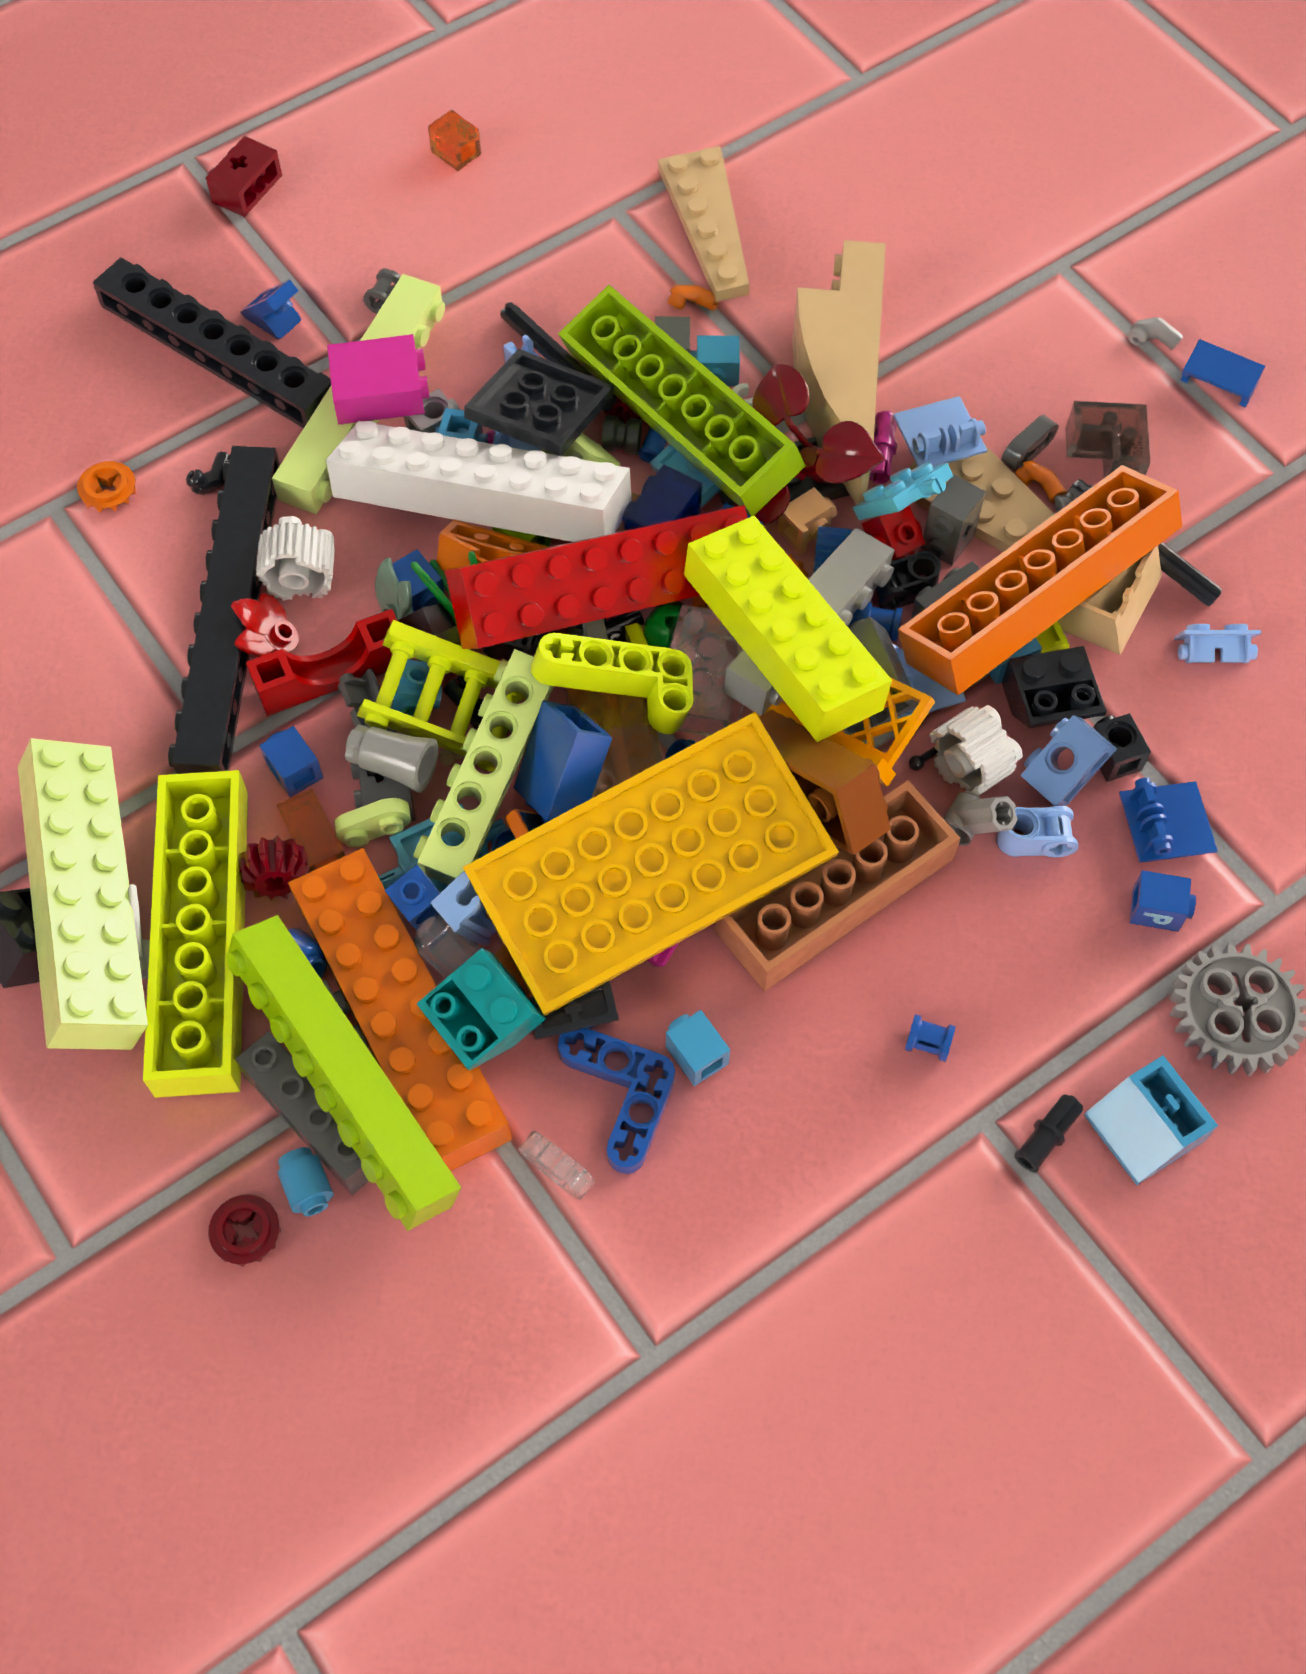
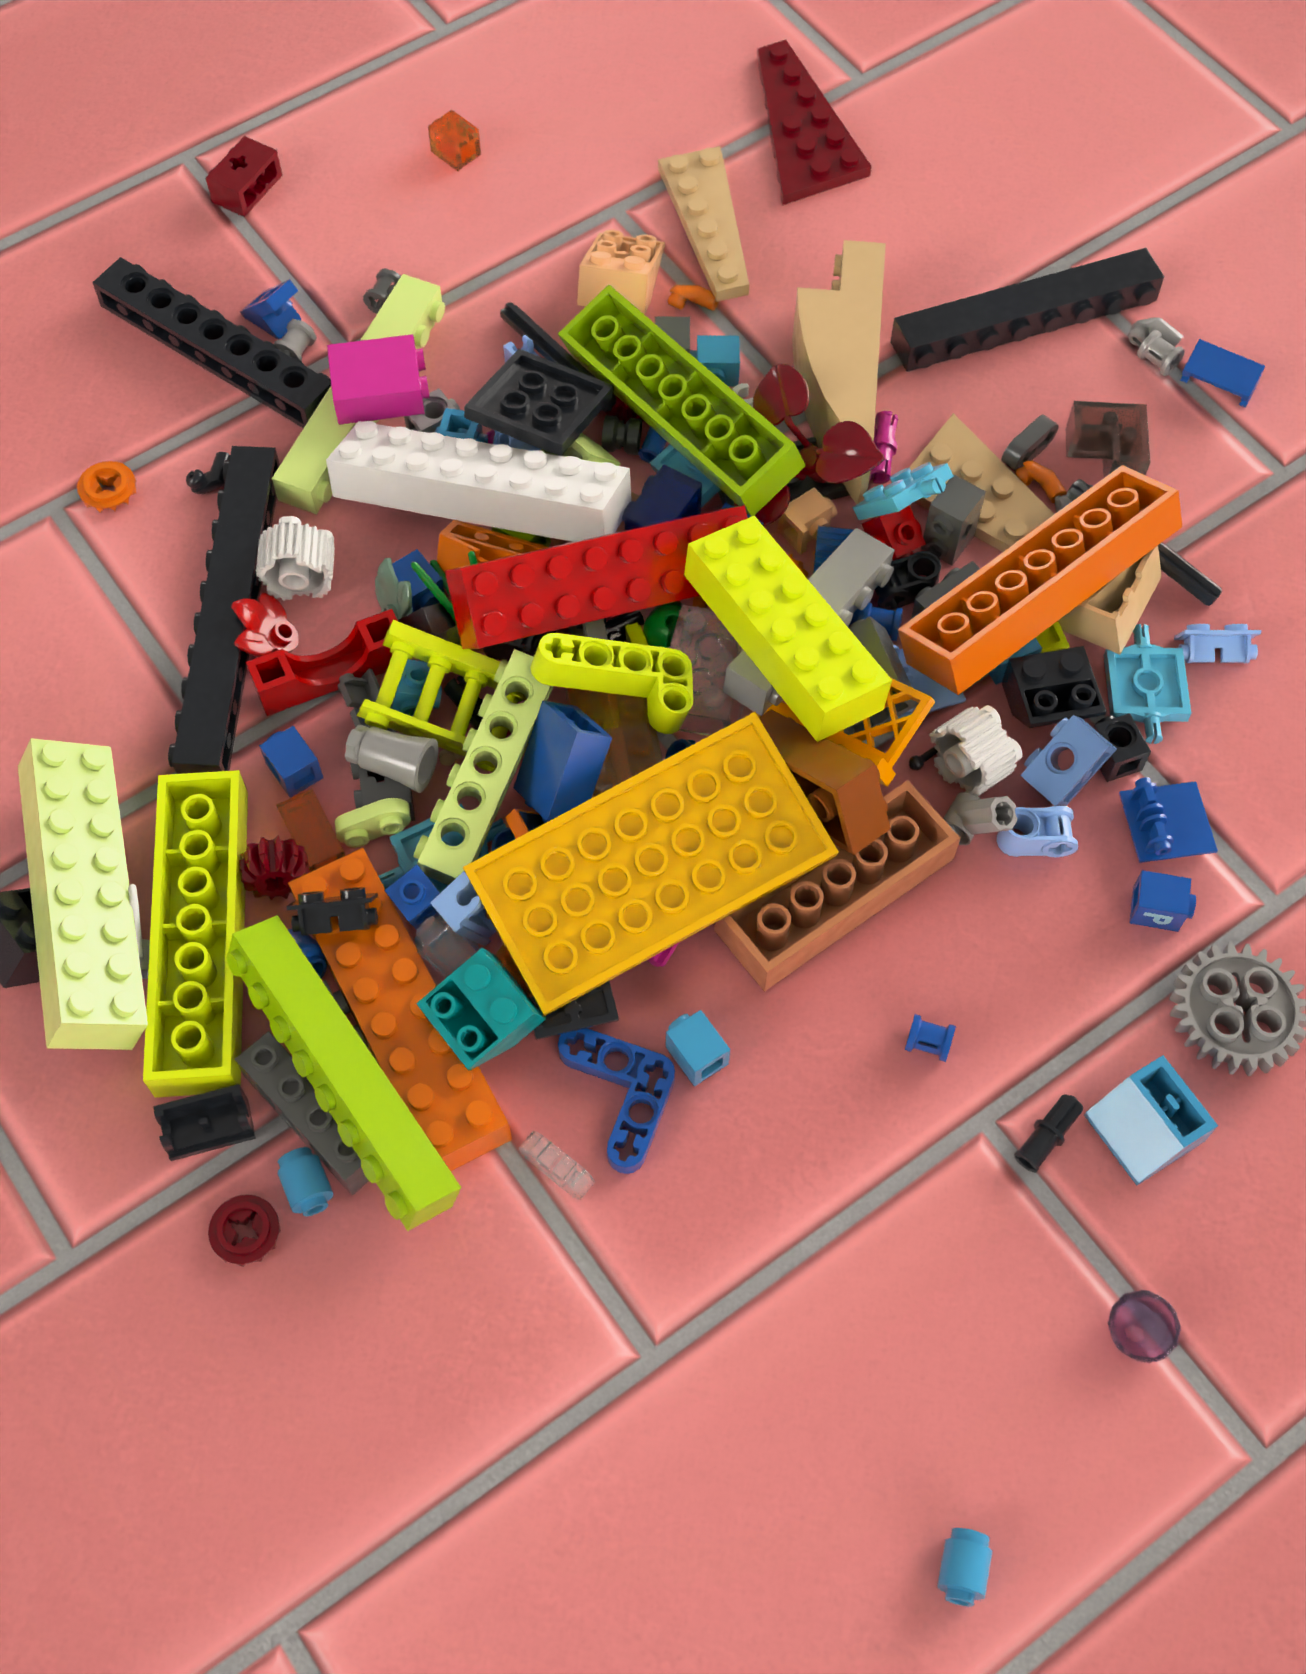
(205, 1122): none -> black hinge
(296, 339): none -> light grey bush
(350, 907): none -> black hinge
(623, 263): none -> light nougat slope
(805, 132): none -> dark red wing
(941, 432): light blue hinge -> none
(965, 1567): none -> dark azure brick
(1026, 309): none -> black brick
(1144, 1326): none -> clear purple hair
(1148, 684): none -> medium azure plate
(1160, 352): none -> light grey bush

